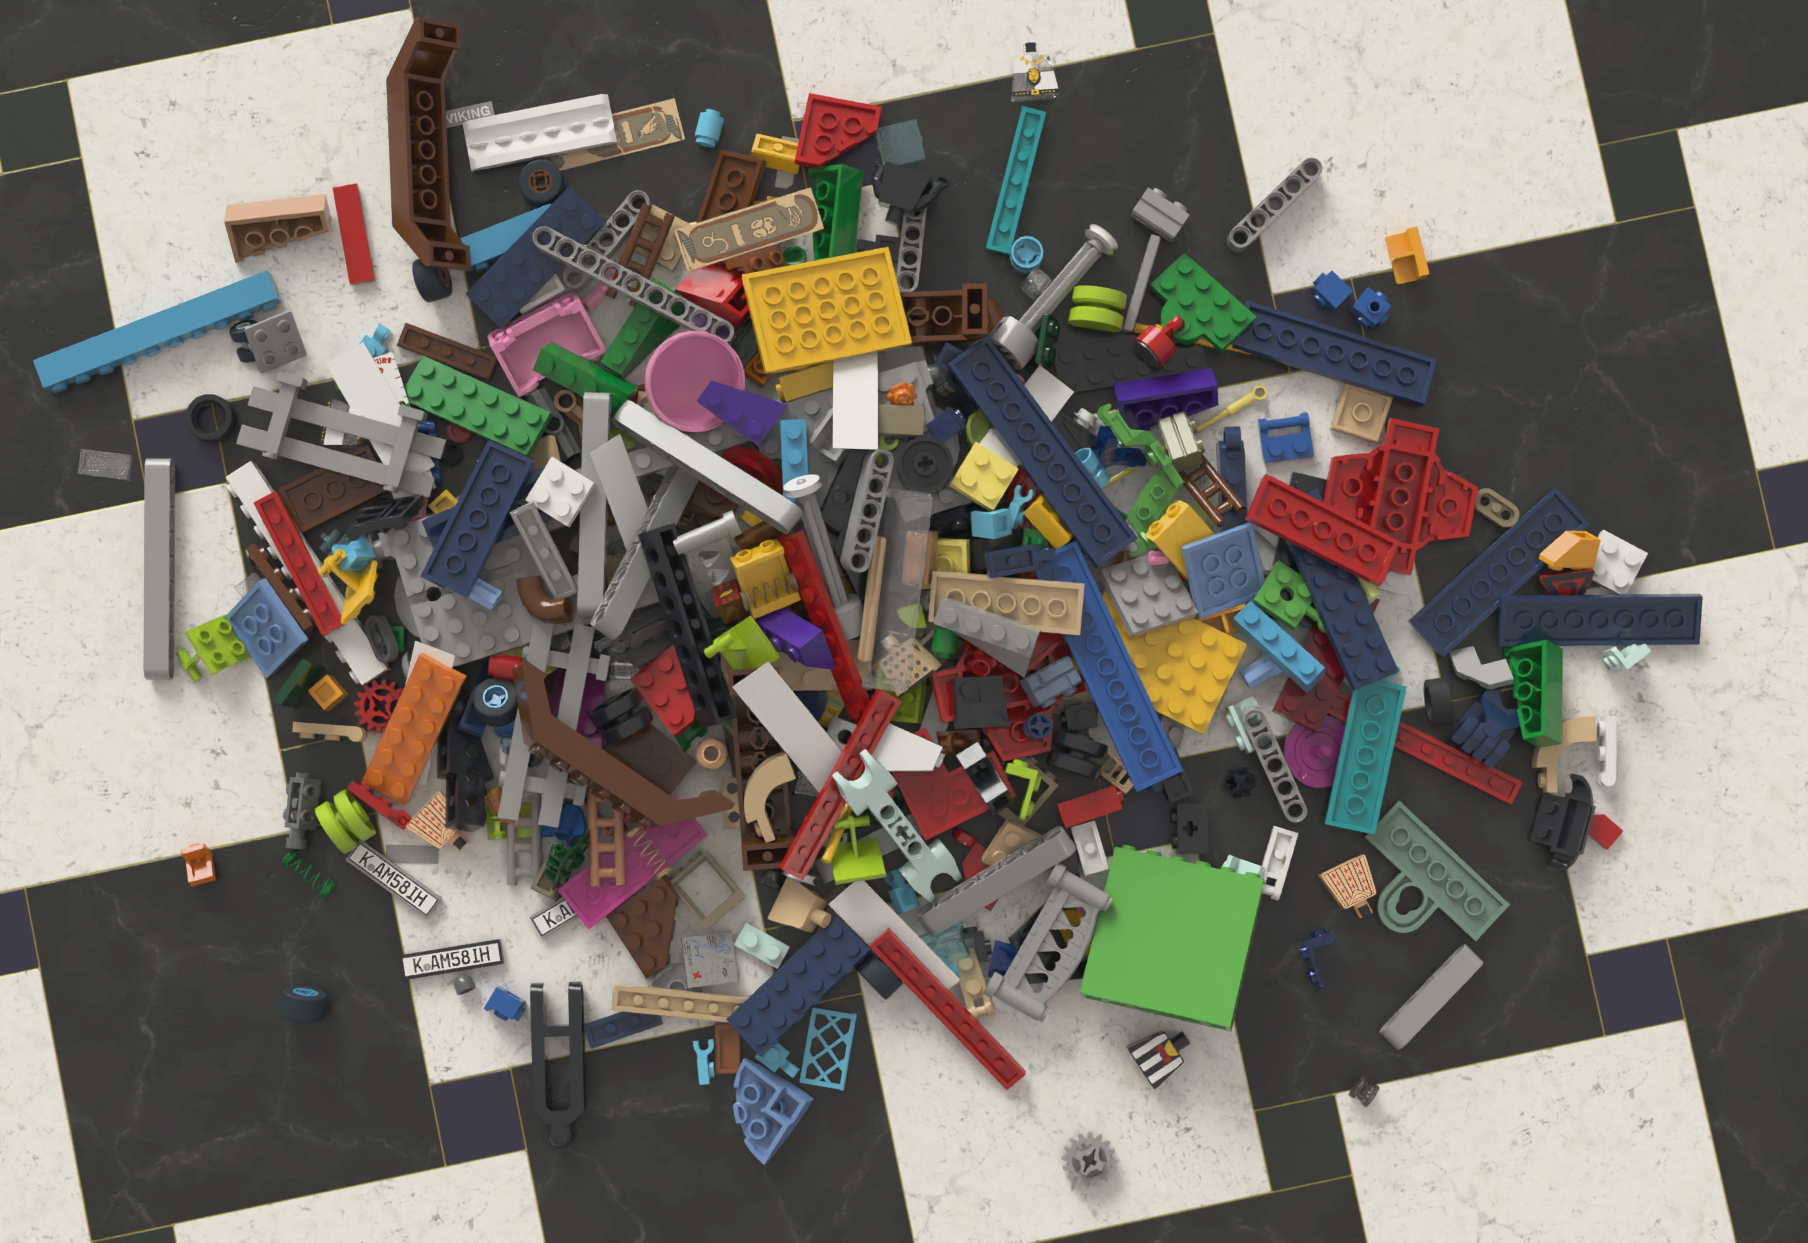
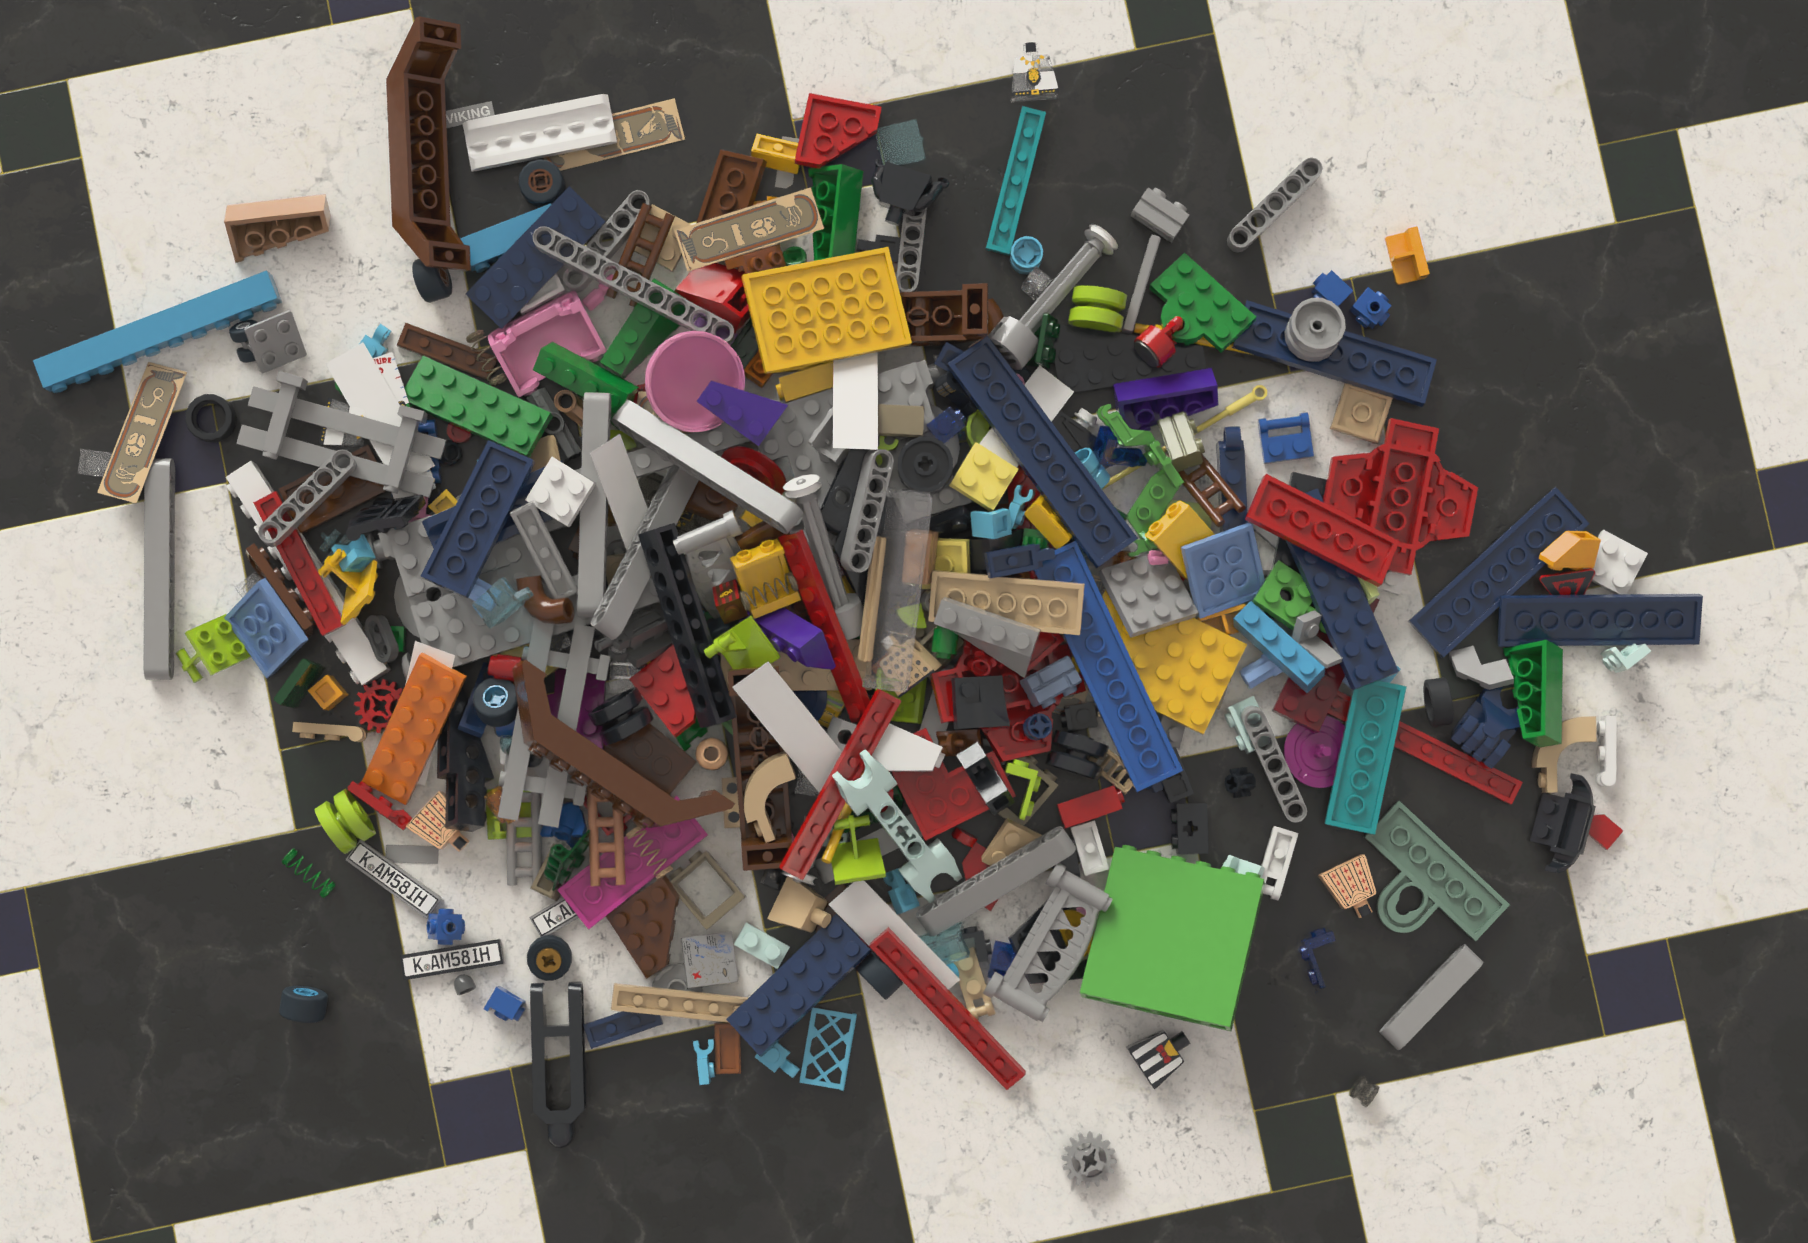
(142, 432): none -> sticker
(199, 864): orange bracket -> none
(303, 806): dark grey brick -> none
(312, 486): none -> light grey beam
(353, 234): red tile -> none
(437, 925): none -> blue brick
(473, 337): none -> dark tan piece
(500, 602): none -> clear light blue panel
(547, 949): none -> black wheel
(709, 128): medium azure brick -> none
(766, 1108): medium blue brick -> none
(794, 452): dark azure brick -> none
(902, 394): orange plant -> none
(1305, 635): none -> light grey bracket
(1315, 329): none -> light grey wheel
(1495, 507): dark tan plate -> none

